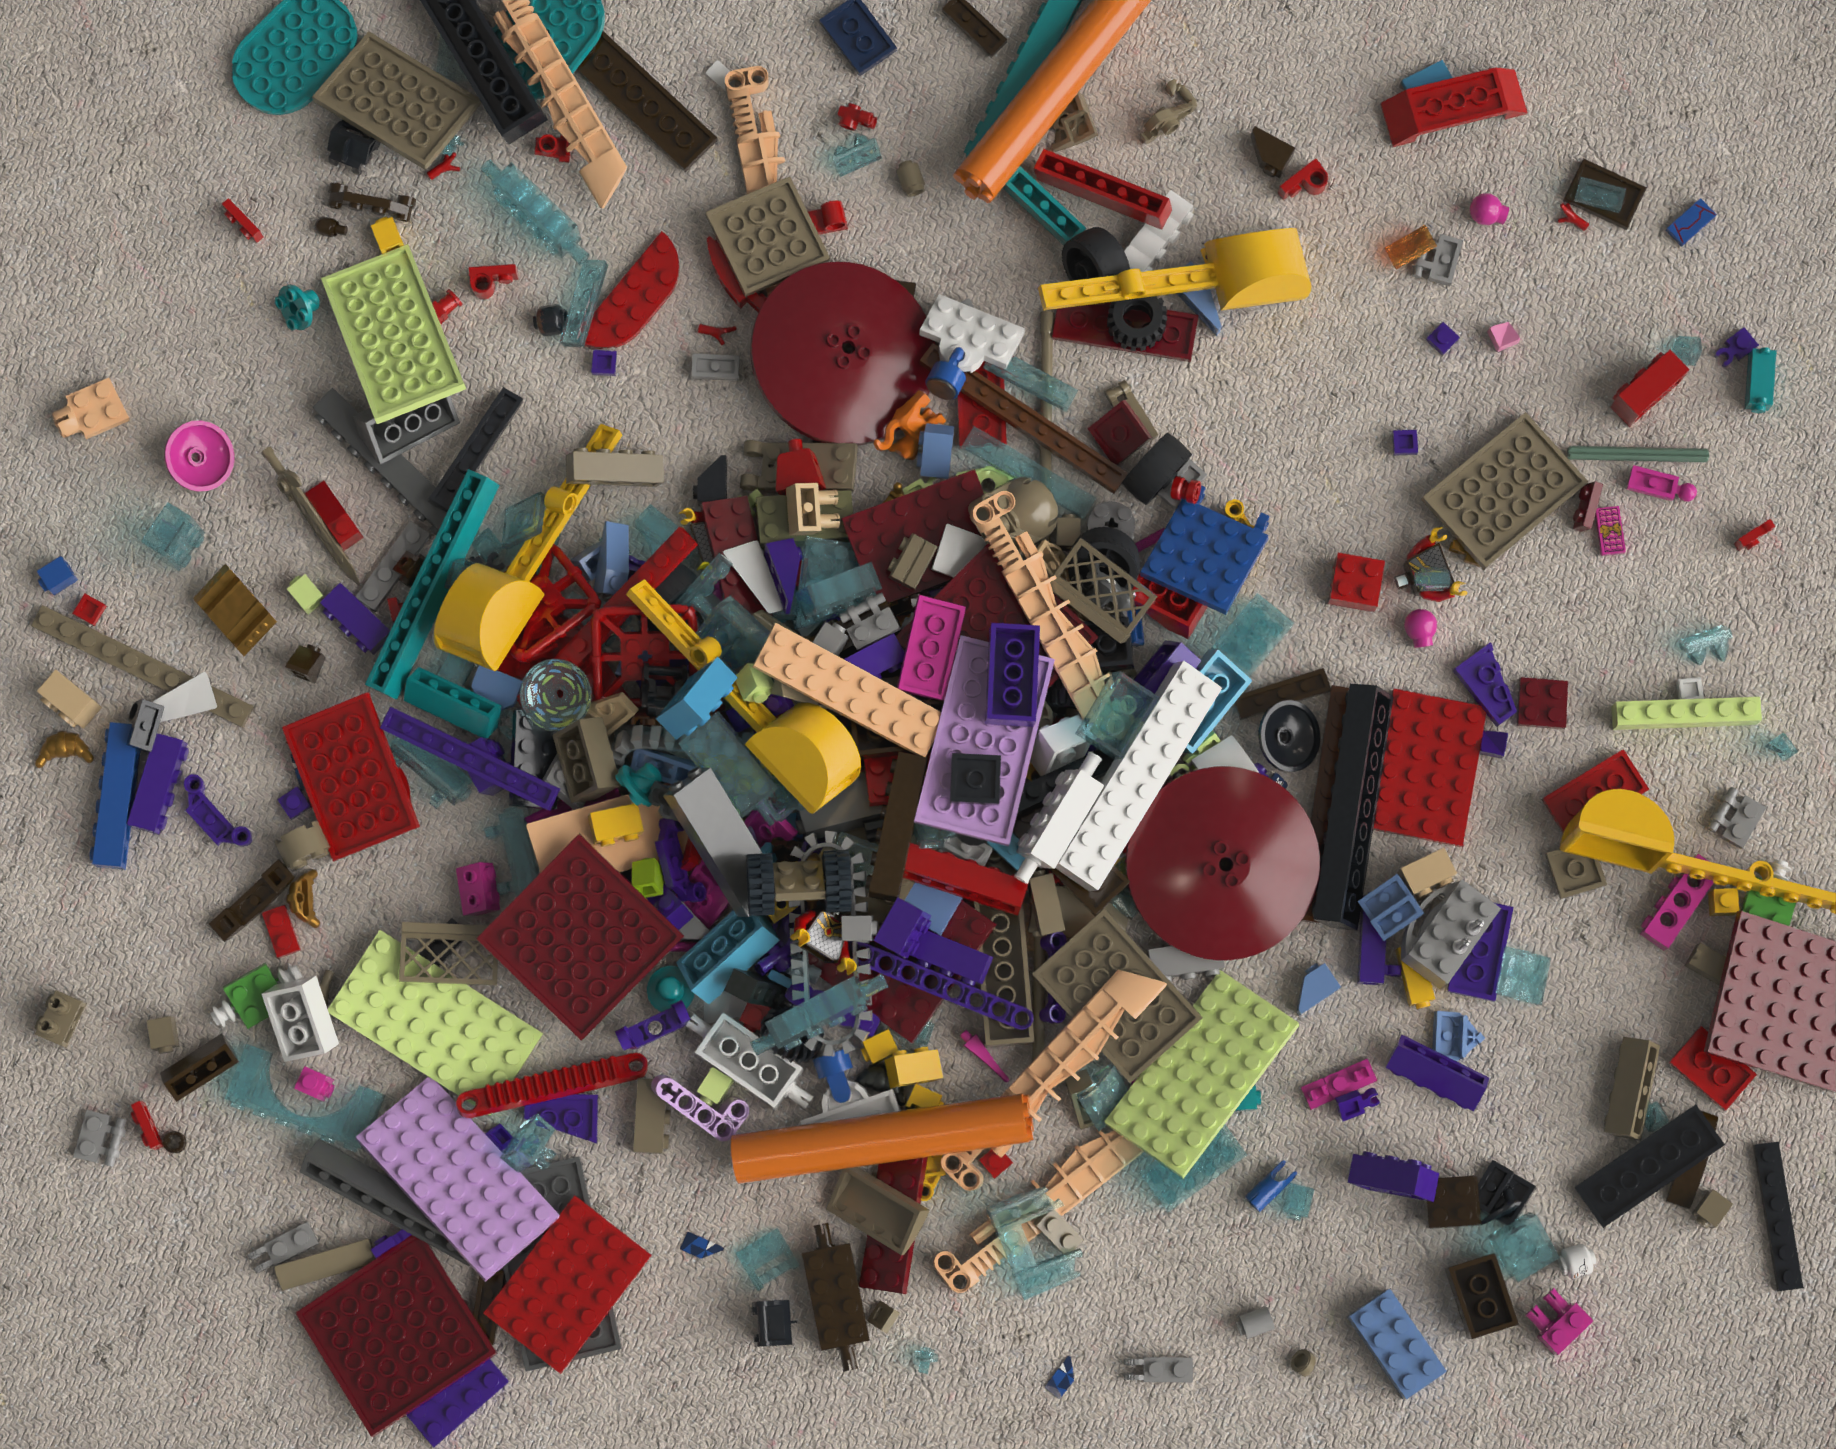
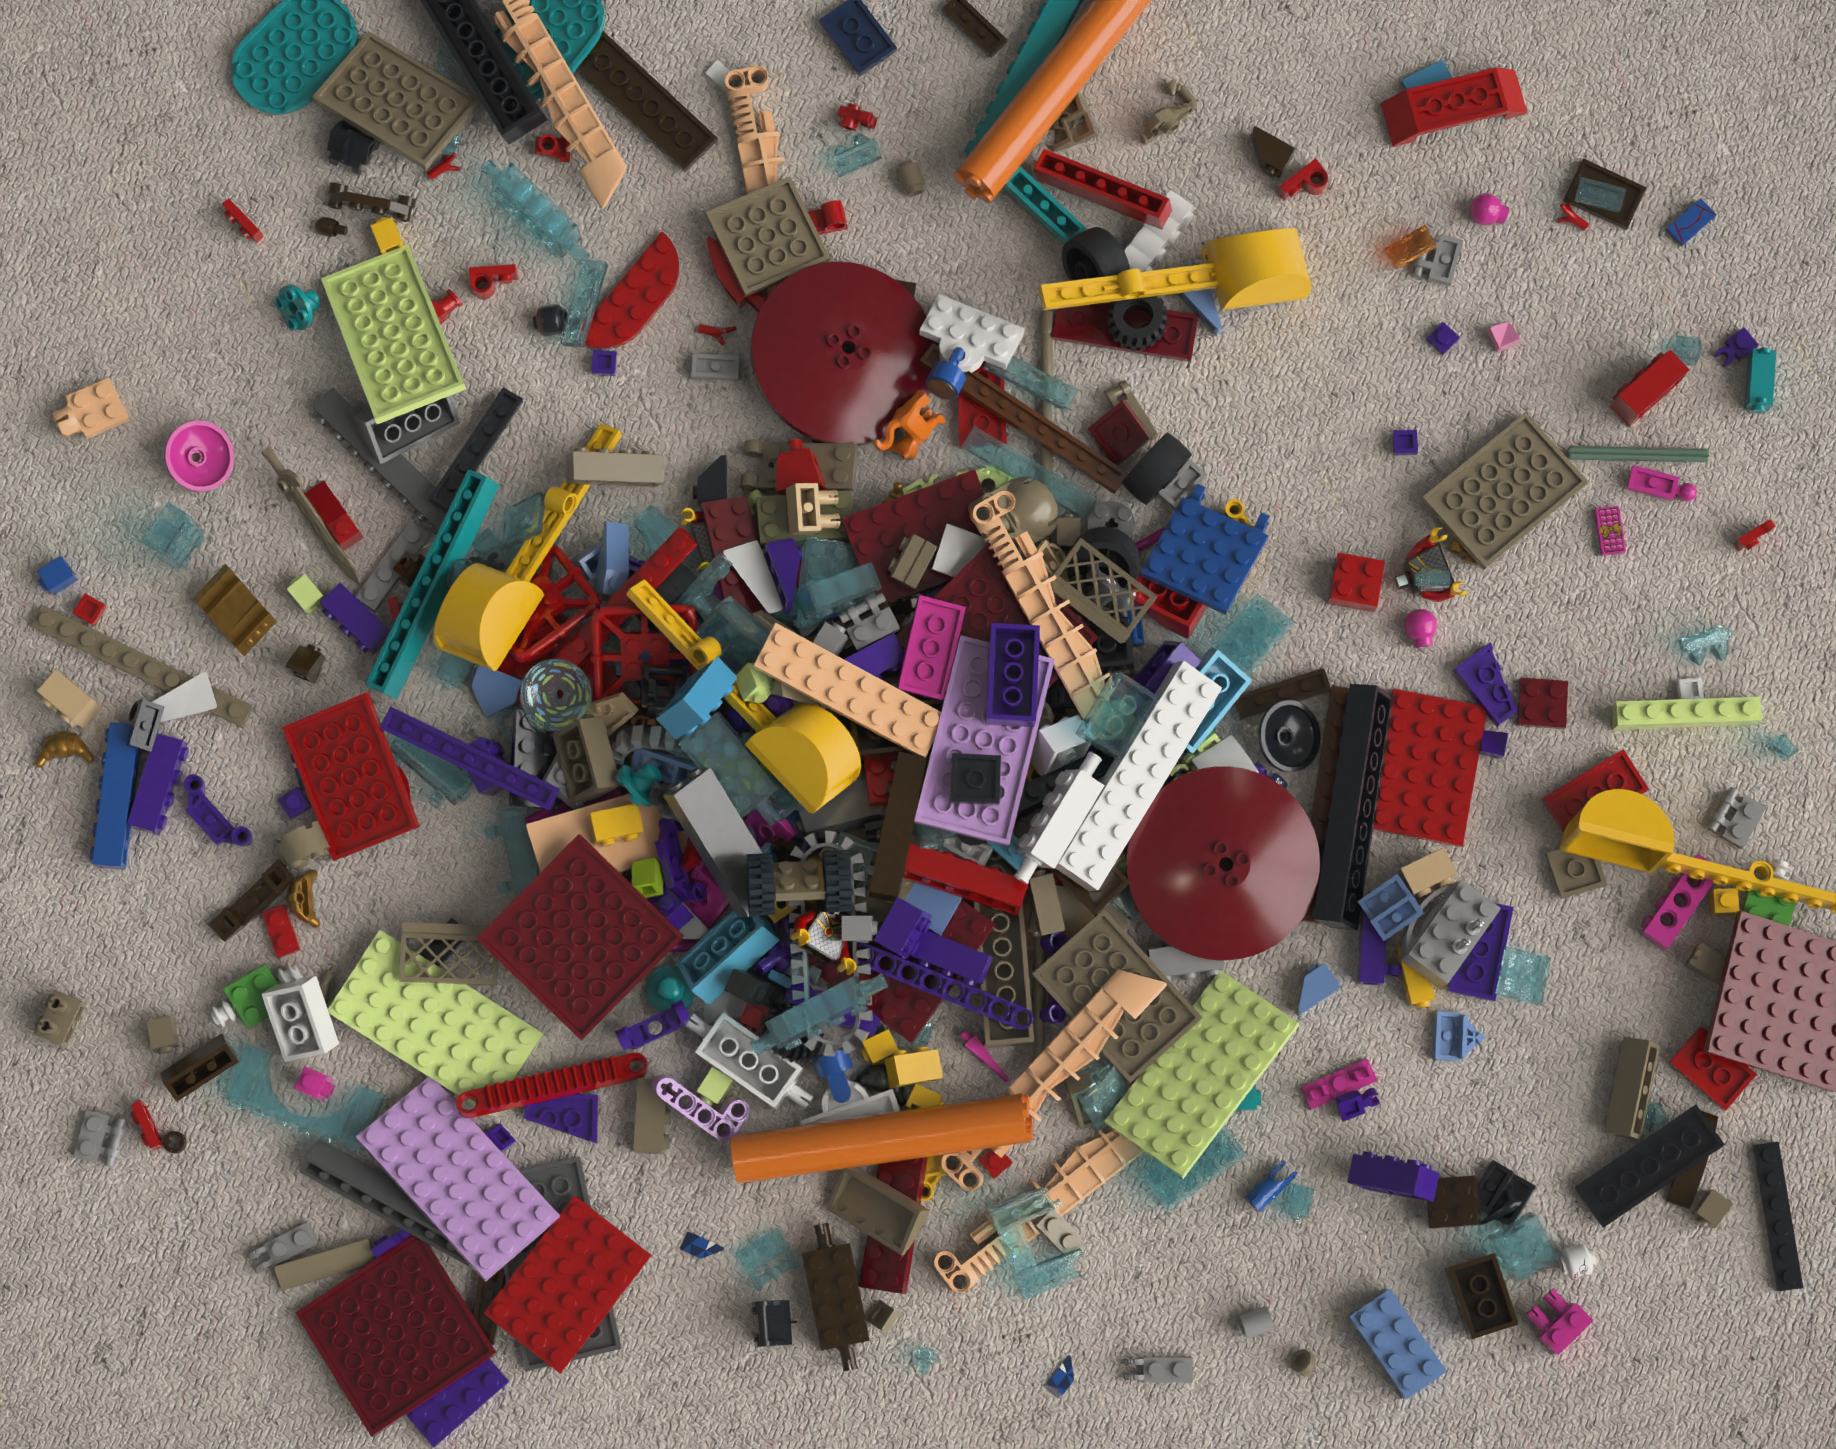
(452, 703): teal brick -> none
(478, 889): dark pink brick -> none
(529, 1145): clear light blue brick -> none
(937, 450): medium blue brick -> none
(1185, 489): red wheel -> none
(1437, 1073): dark purple brick -> none
(1586, 511): plate -> none

